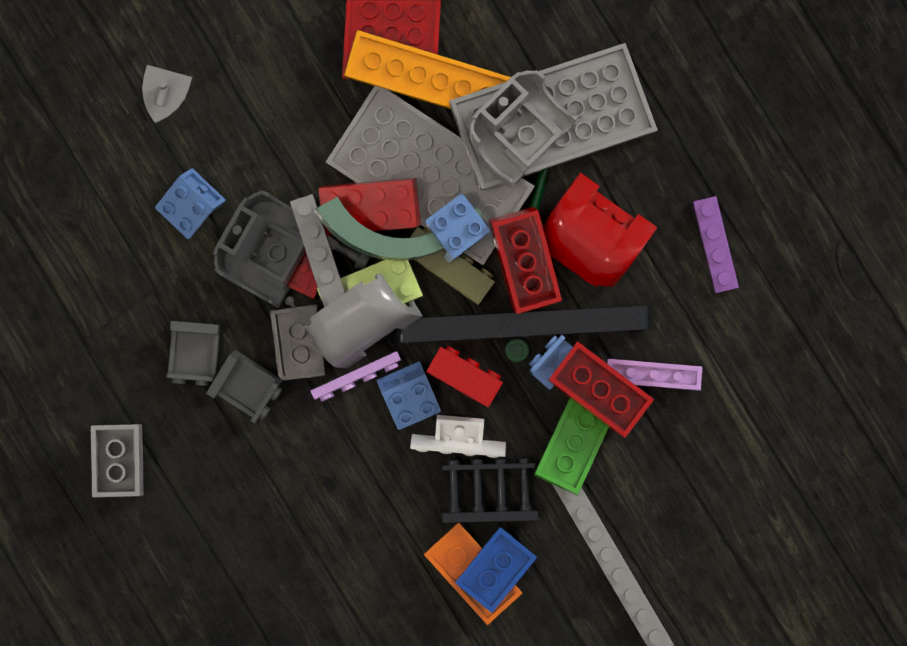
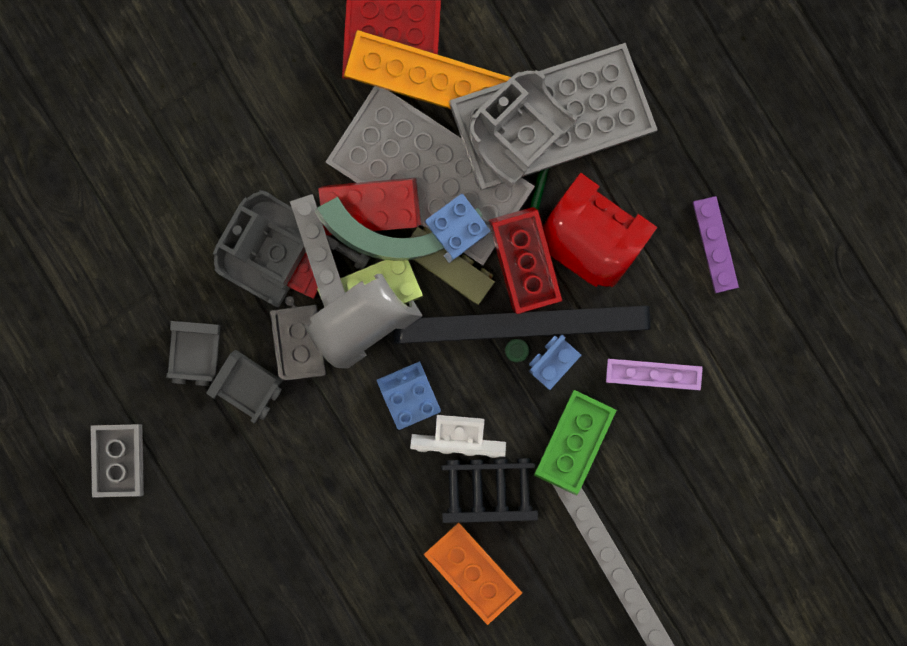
(163, 91): light grey shield -> none
(189, 202): medium blue bracket -> none
(347, 381): lavender plate -> none
(465, 376): red brick -> none
(495, 569): blue plate -> none
(600, 390): red brick -> none

